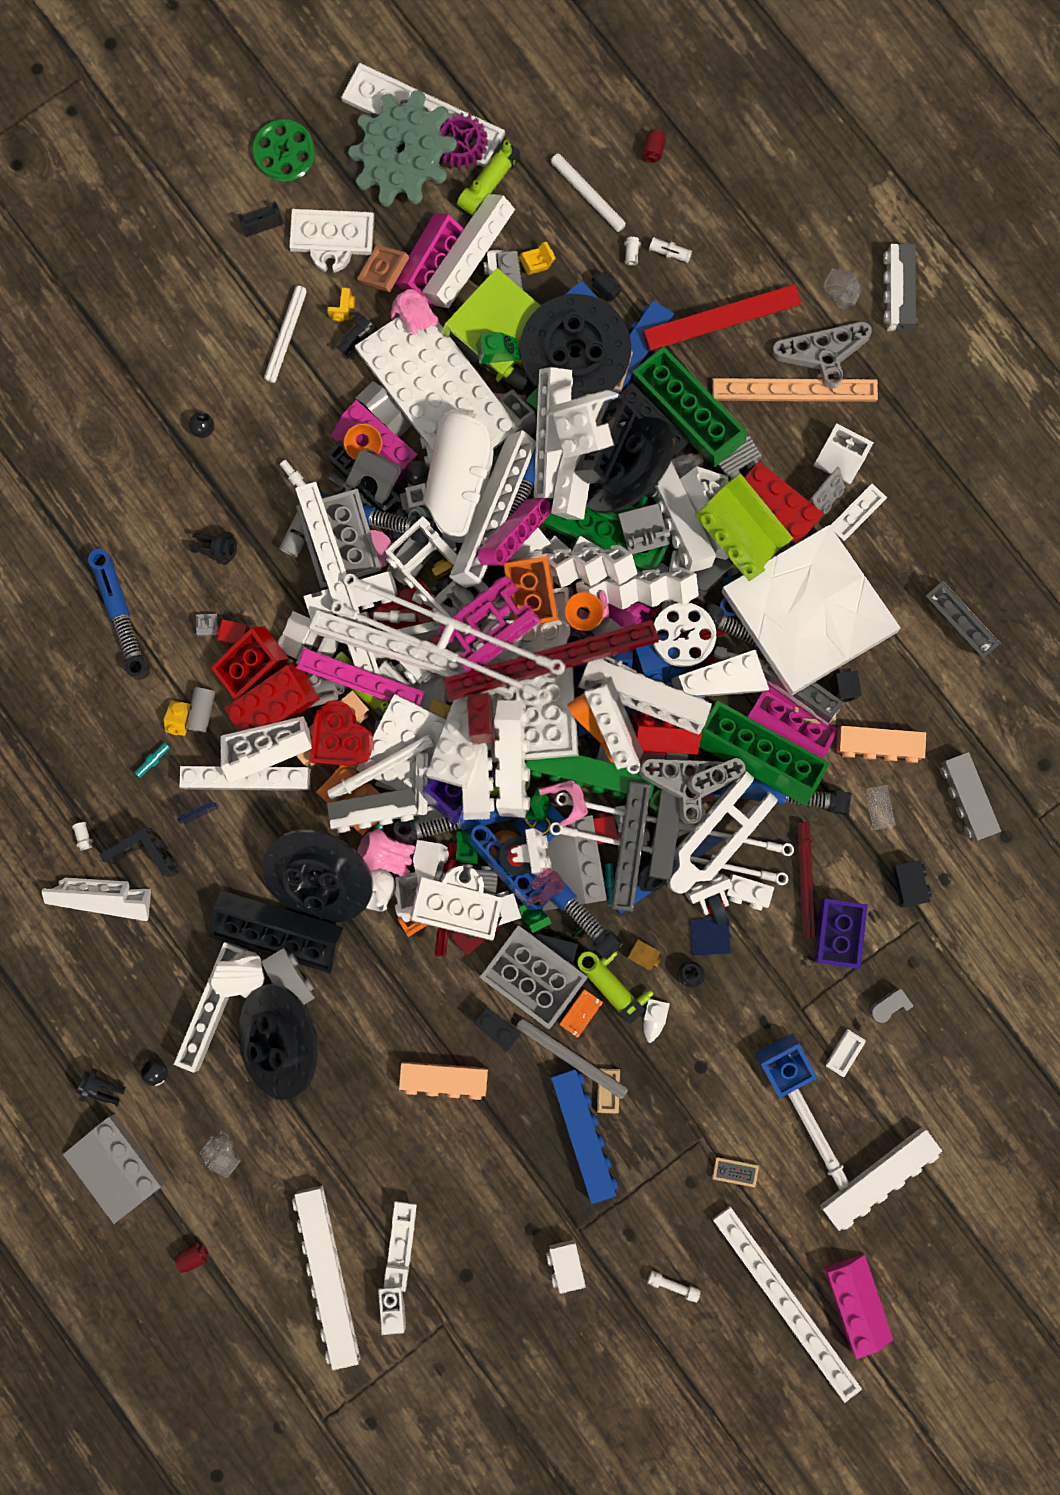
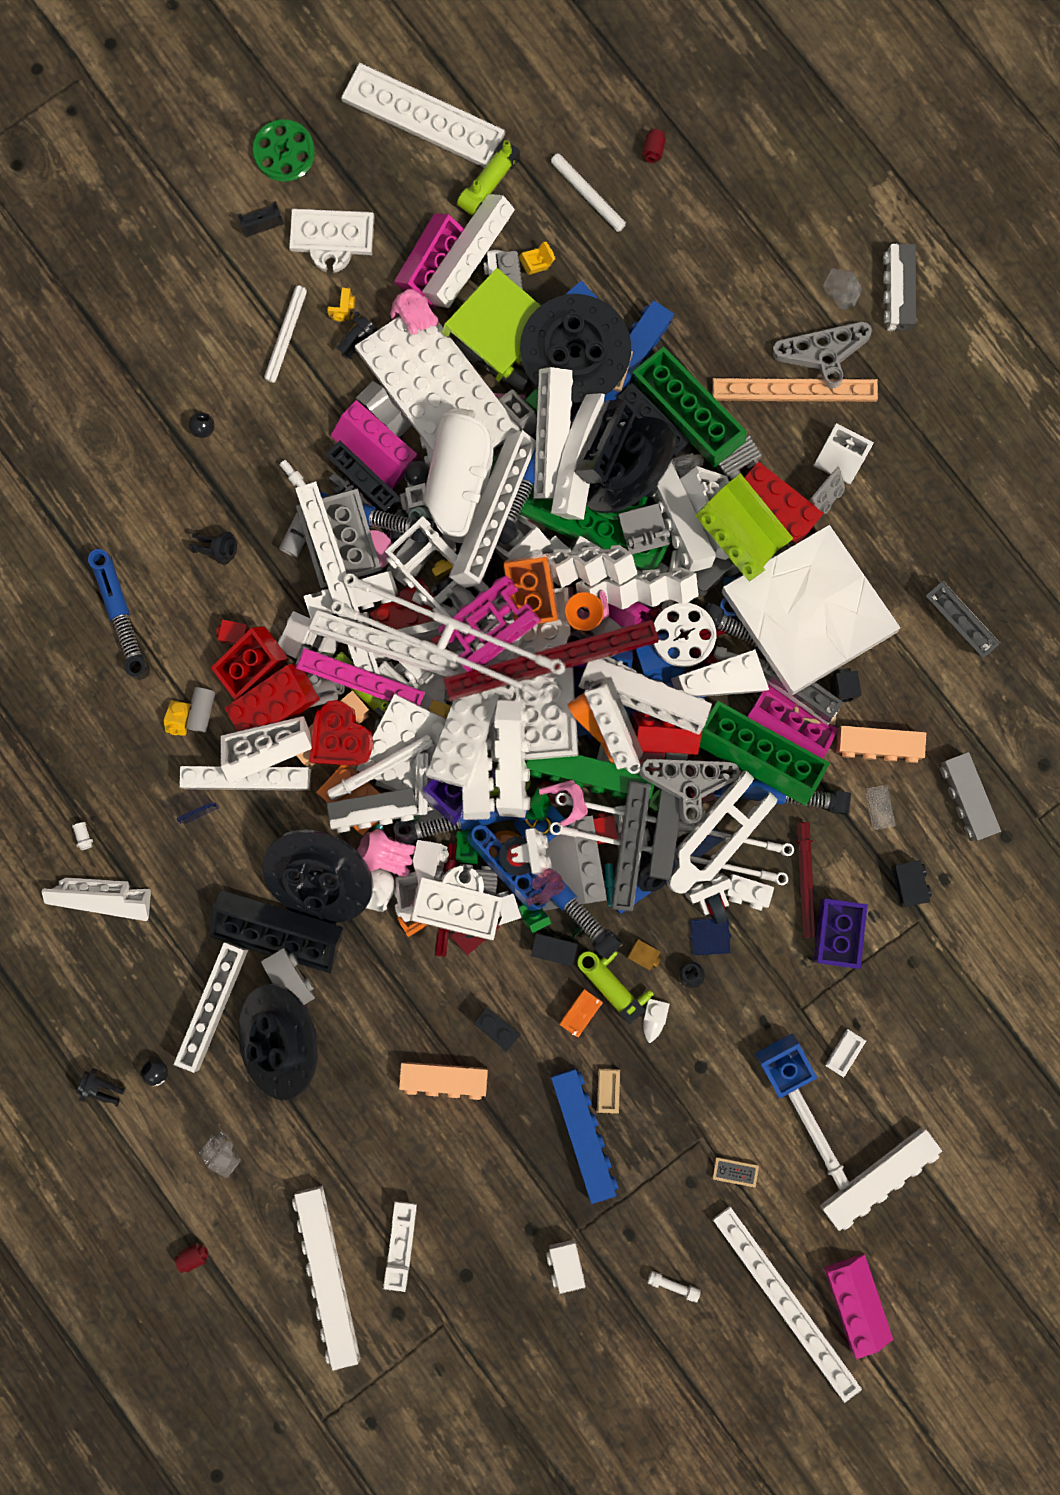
(114, 1168): light grey slope -> none
(152, 760): teal bar -> none
(155, 847): black bracket -> none
(206, 624): light grey tile -> none
(238, 975): white hair -> none
(374, 439): orange piece -> none
(379, 468): dark grey piece -> none
(383, 268): nougat plate -> none
(392, 1310): white slope -> none
(395, 616): white bar -> none
(416, 163): sand green plate -> none
(462, 154): magenta gear -> none
(480, 718): dark red brick -> none
(497, 348): green slope -> none
(514, 532): dark pink beam -> none
(533, 977): light grey slope -> none
(572, 1058): light grey axle -> none
(578, 426): white piece -> none
(605, 286): black brick -> none
(632, 245): white pin -> none
(684, 254): white pin -> none
(707, 774): light grey beam -> none
(721, 317): red tile -> none
(858, 512): white plate -> none
(883, 1008): light grey leg -> none

